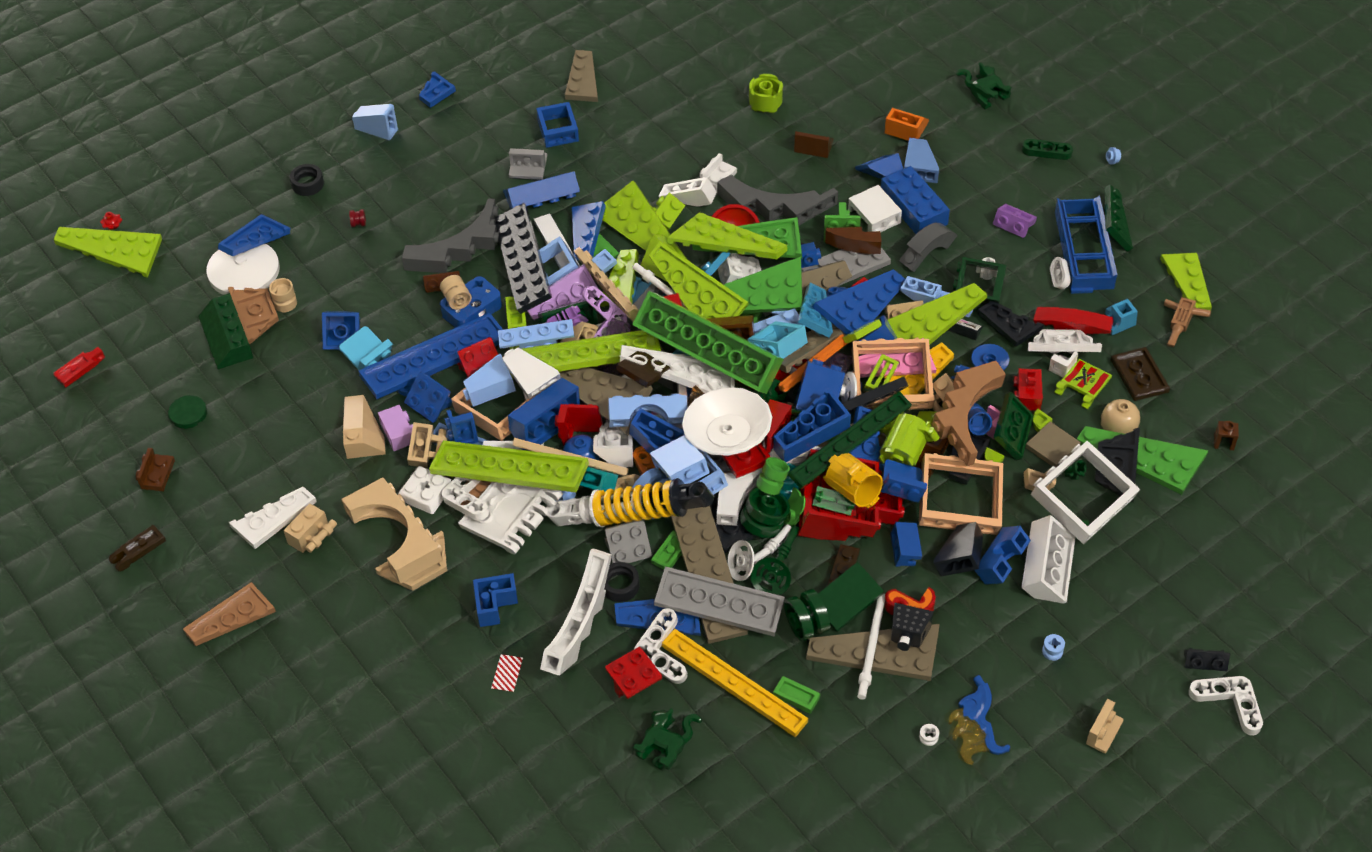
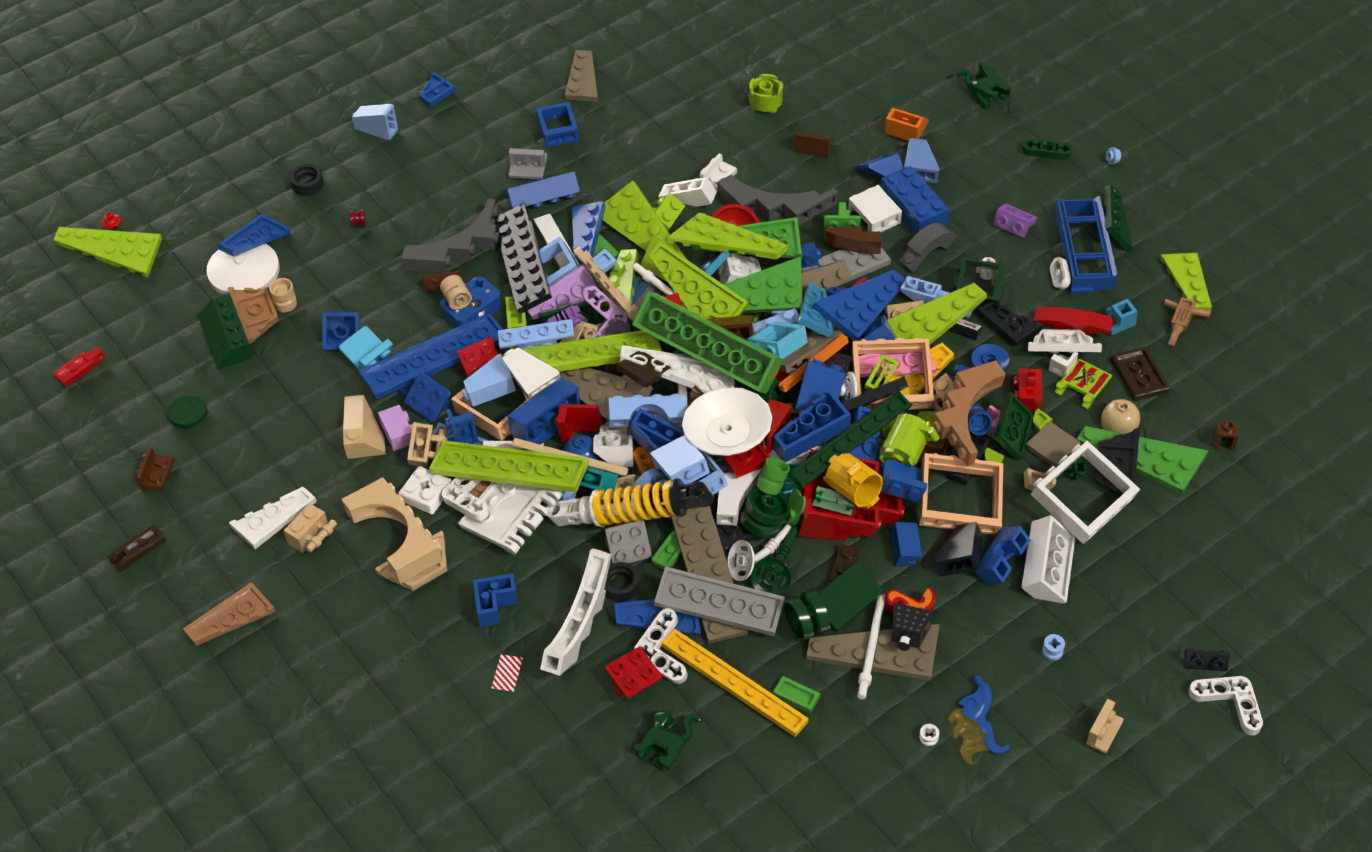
(862, 331): lime tile -> none

